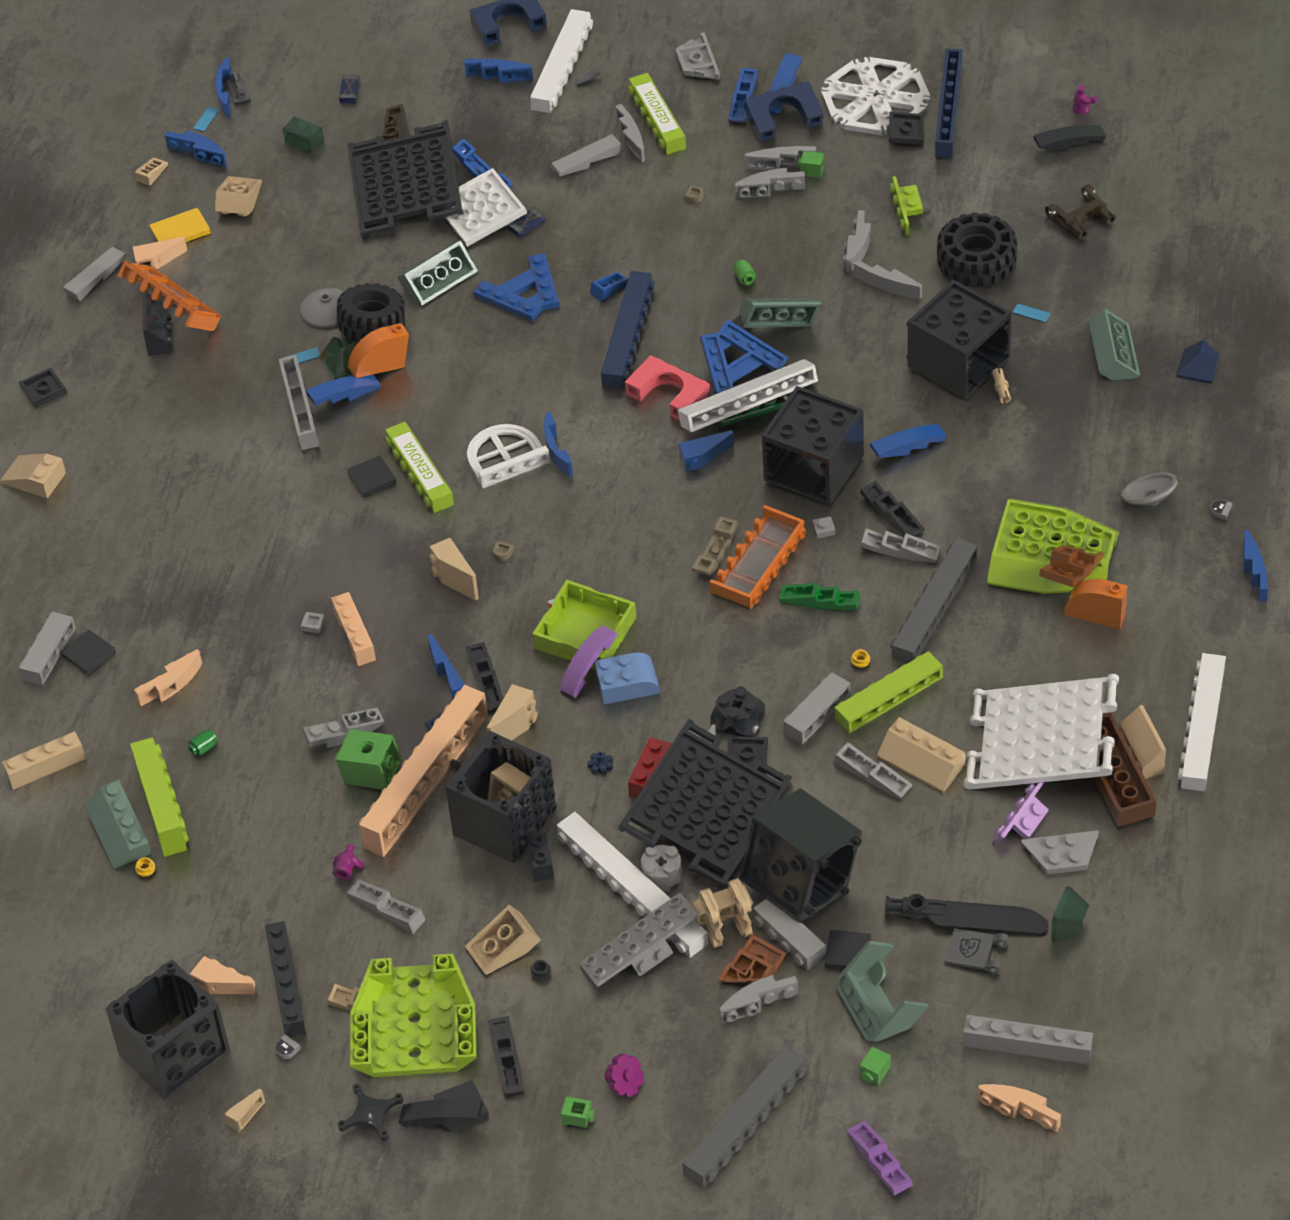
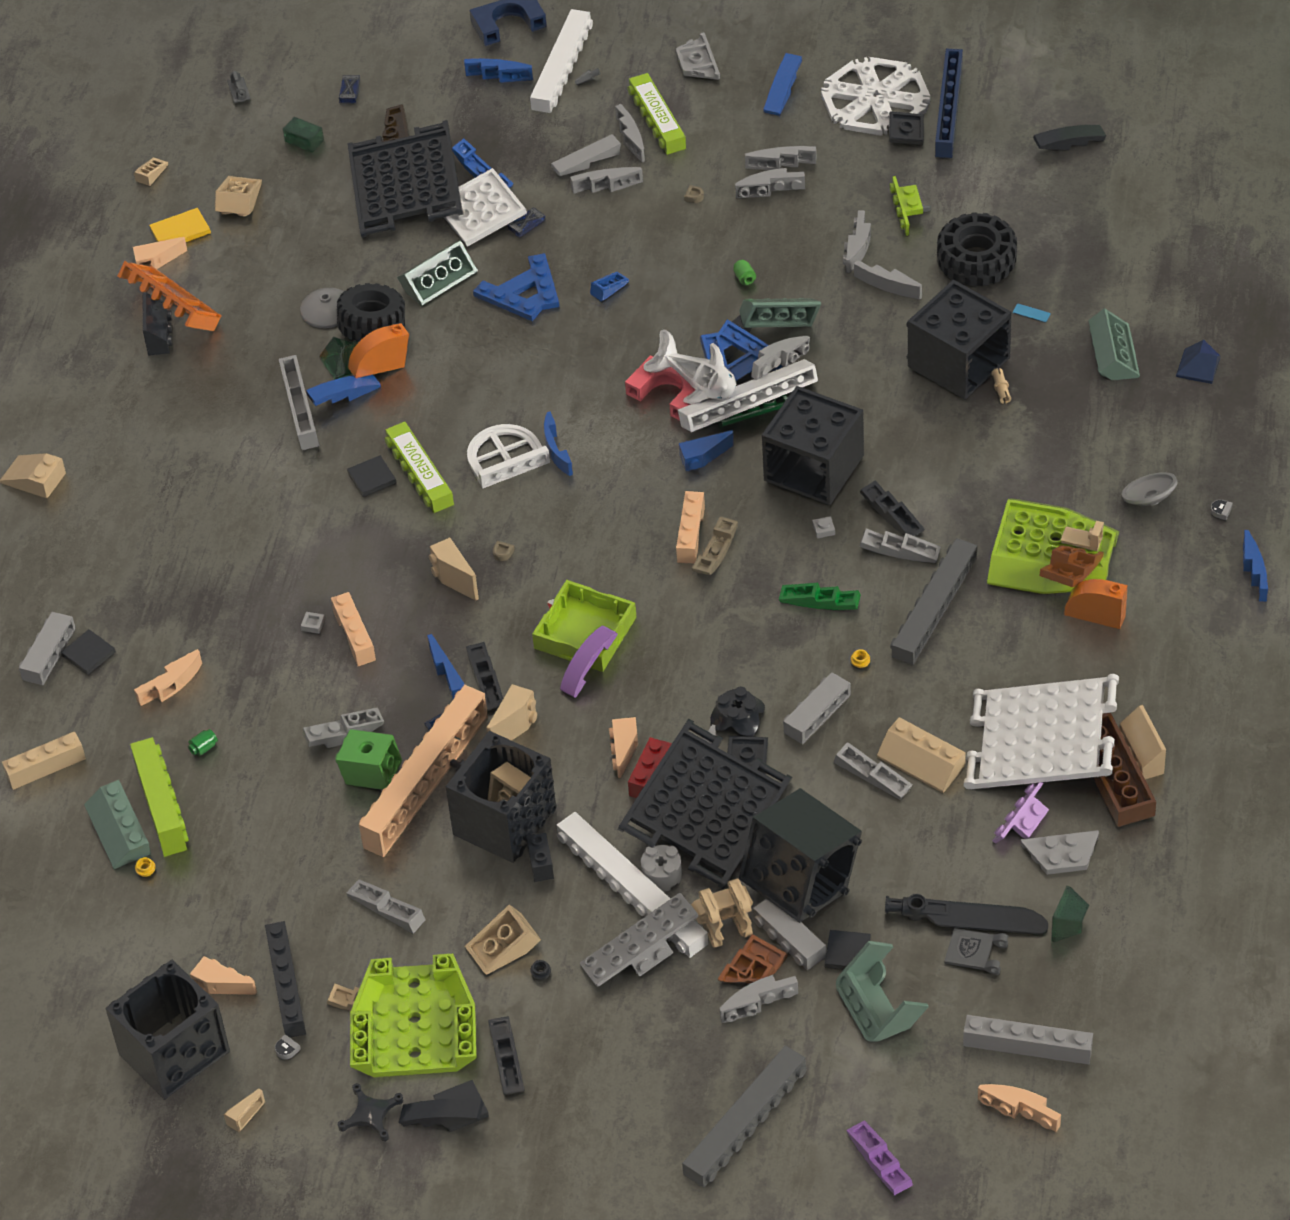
(43, 387): black tile -> none
(89, 277): light grey slope -> none
(196, 144): blue slope -> none
(206, 118): dark azure sticker -> none
(223, 74): blue slope -> none
(307, 355): dark azure sticker -> none
(344, 863): magenta piece -> none
(577, 1112): bright green brick -> none
(600, 762): dark blue plant -> none
(606, 178): none -> light grey slope
(624, 1075): magenta plant -> none
(625, 742): none -> light nougat slope
(626, 677): medium blue brick -> none
(627, 329): dark blue brick -> none
(689, 527): none -> light nougat arch
(706, 376): none -> white animal
(744, 89): blue slope -> none
(759, 557): window -> none
(780, 353): none -> light grey slope
(798, 96): dark blue arch -> none
(811, 163): bright green brick -> none
(875, 1066): bright green brick -> none
(888, 692): lime brick -> none
(904, 441): blue slope -> none
(1074, 220): dark brown connector -> none
(1081, 101): magenta piece -> none
(1084, 539): none -> tan bracket
(1203, 722): white brick -> none

